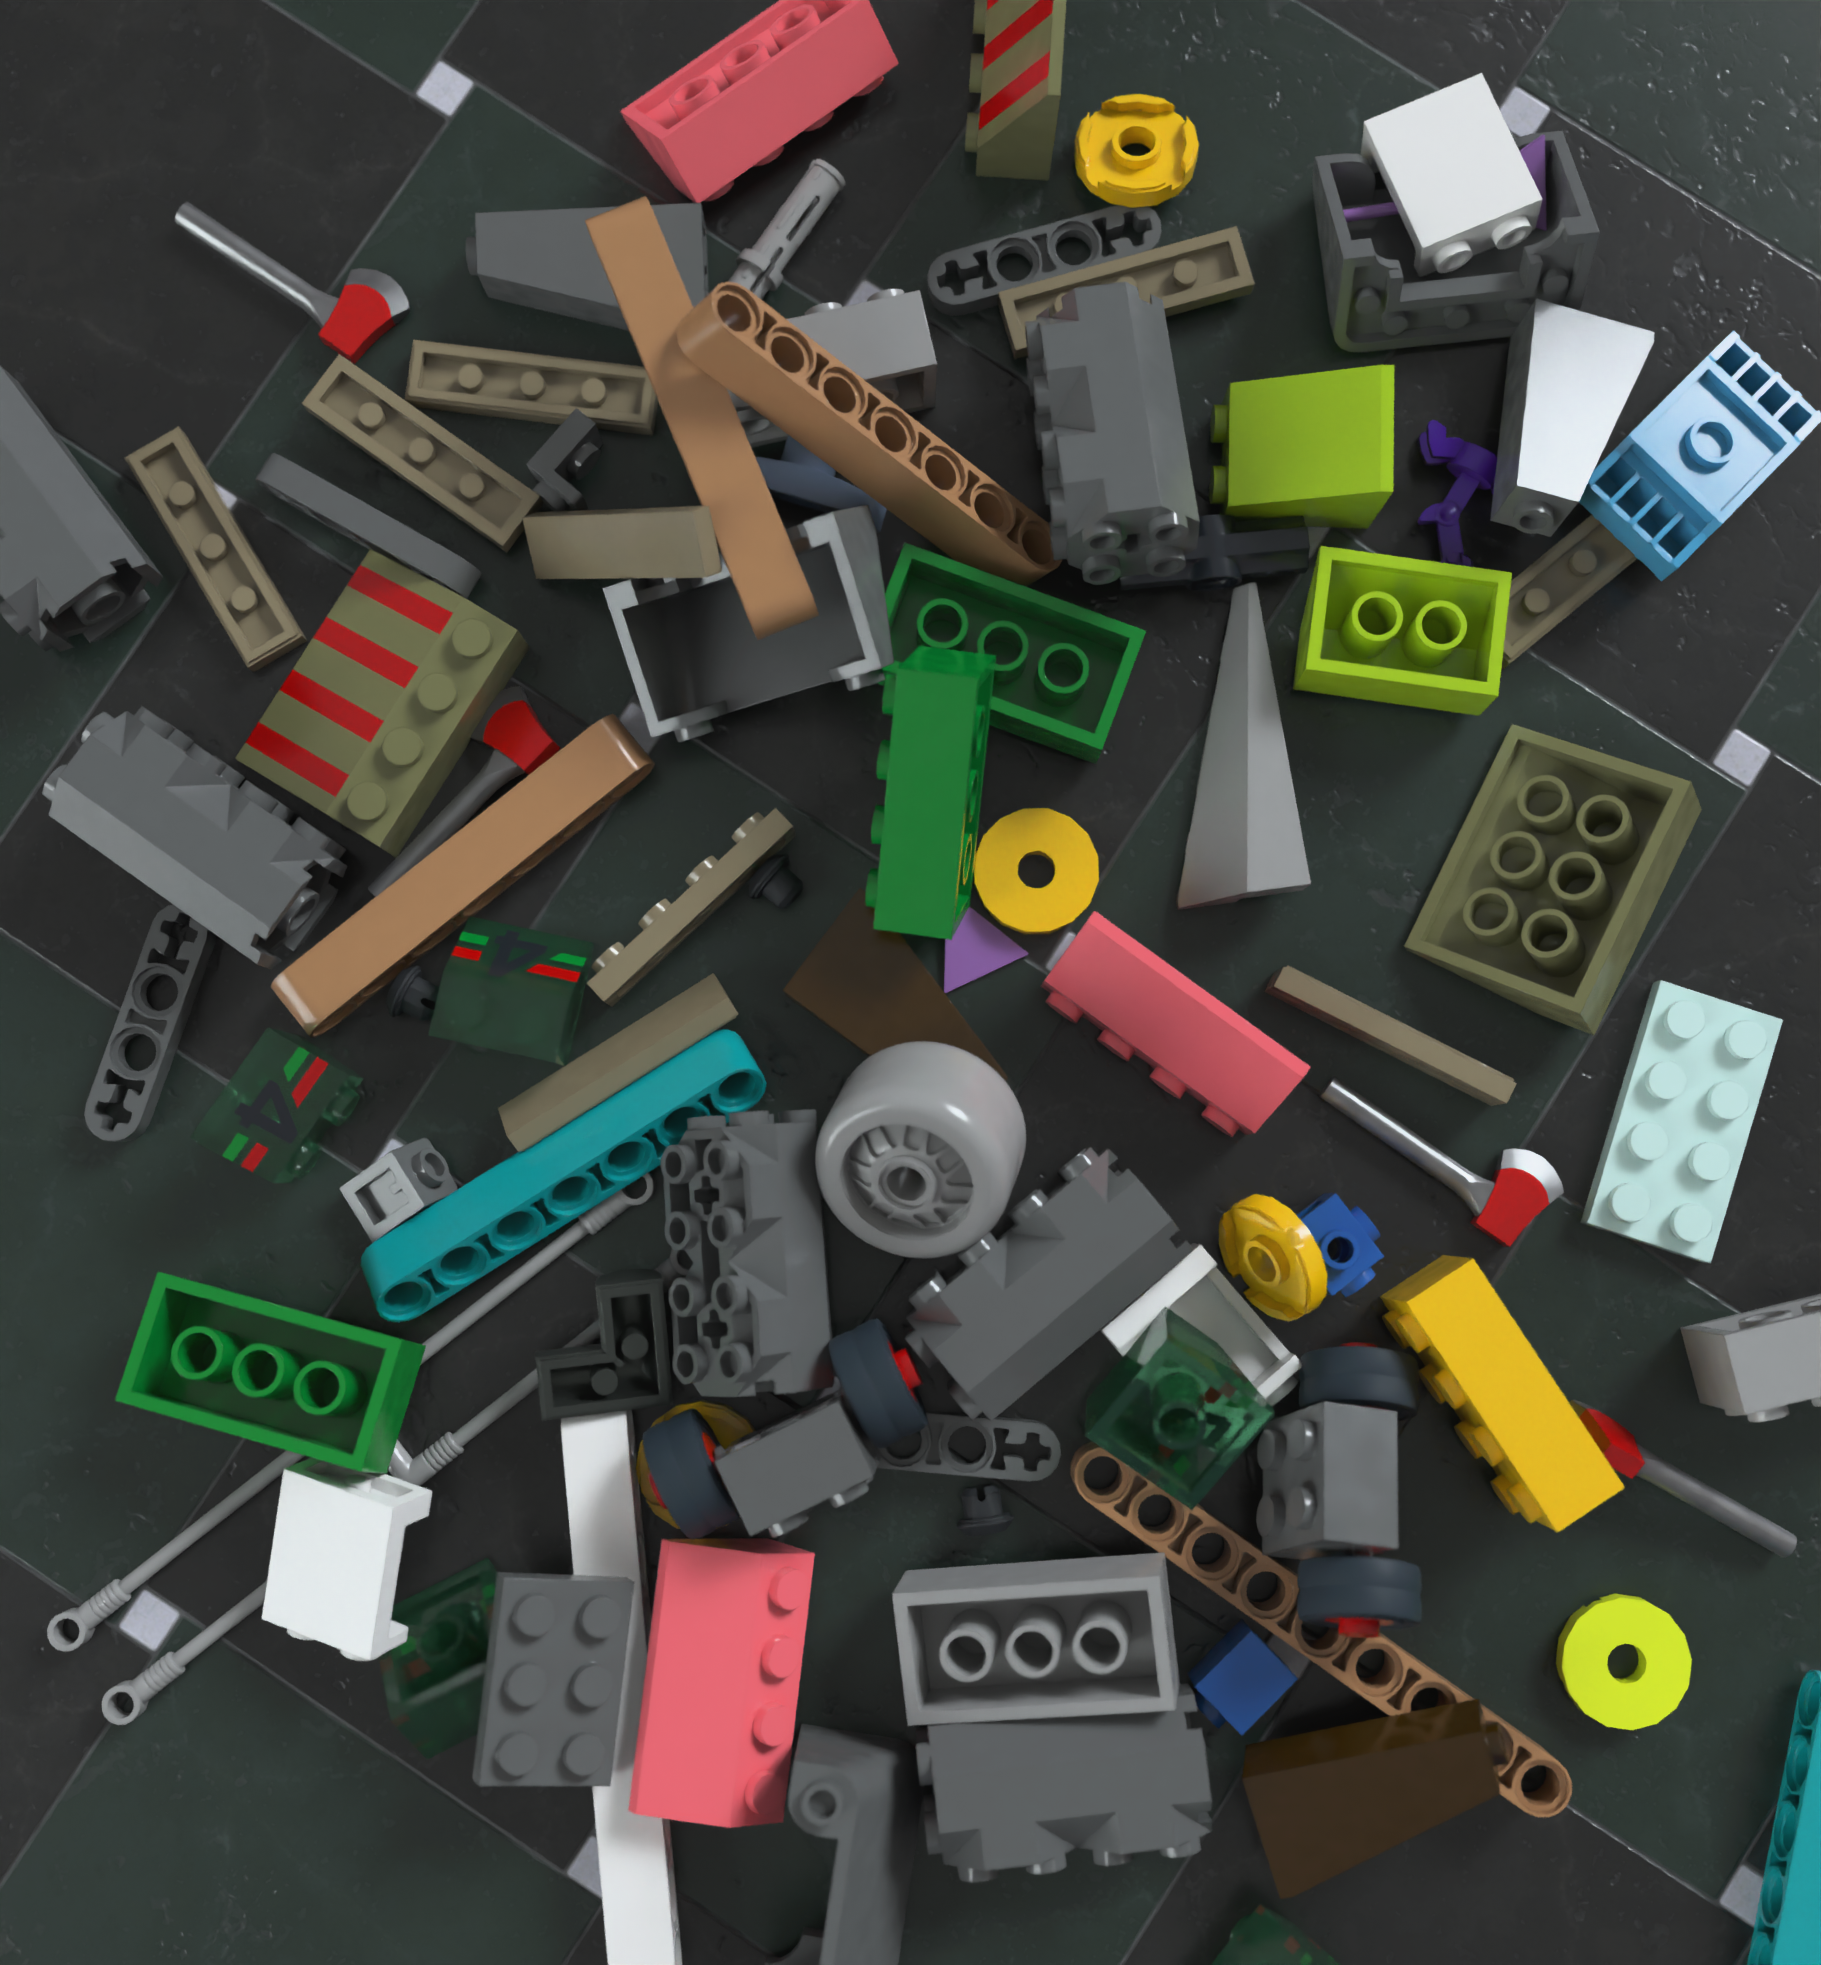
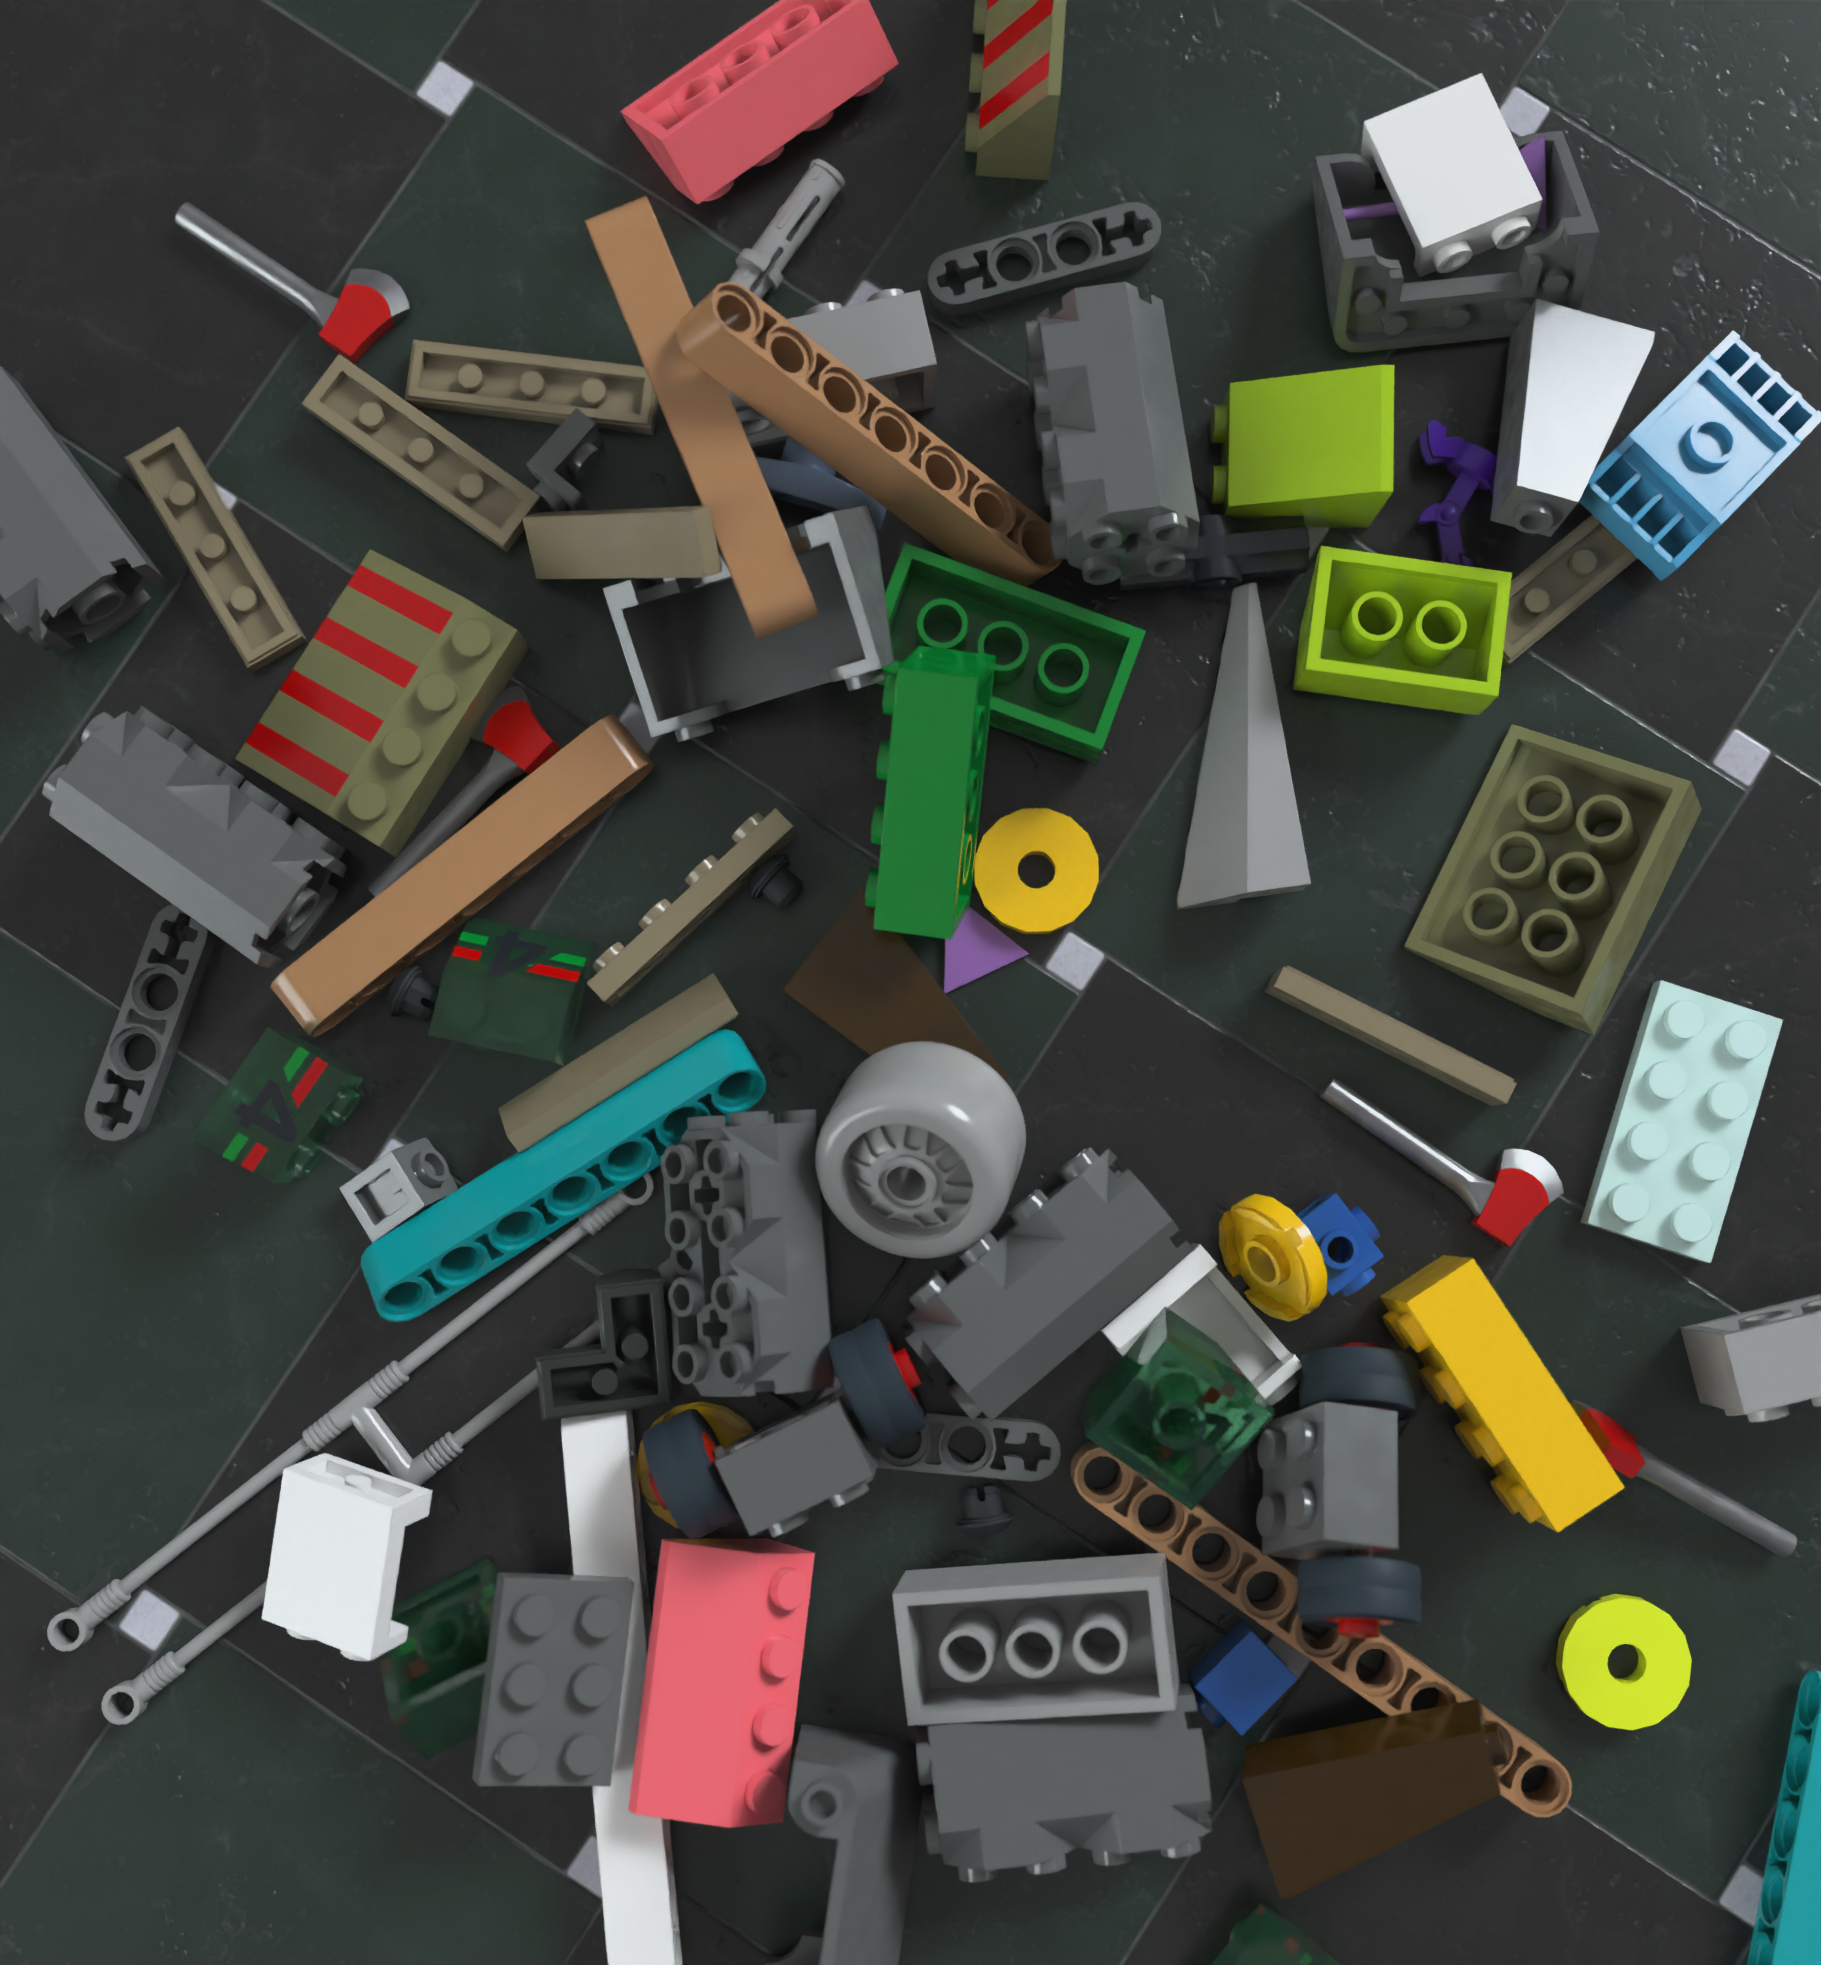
(271, 1374): green brick -> none
(366, 525): dark grey beam -> none
(552, 265): dark grey slope -> none
(1129, 178): yellow tile -> none
(1173, 1027): coral slope -> none
(1180, 274): dark tan plate -> none

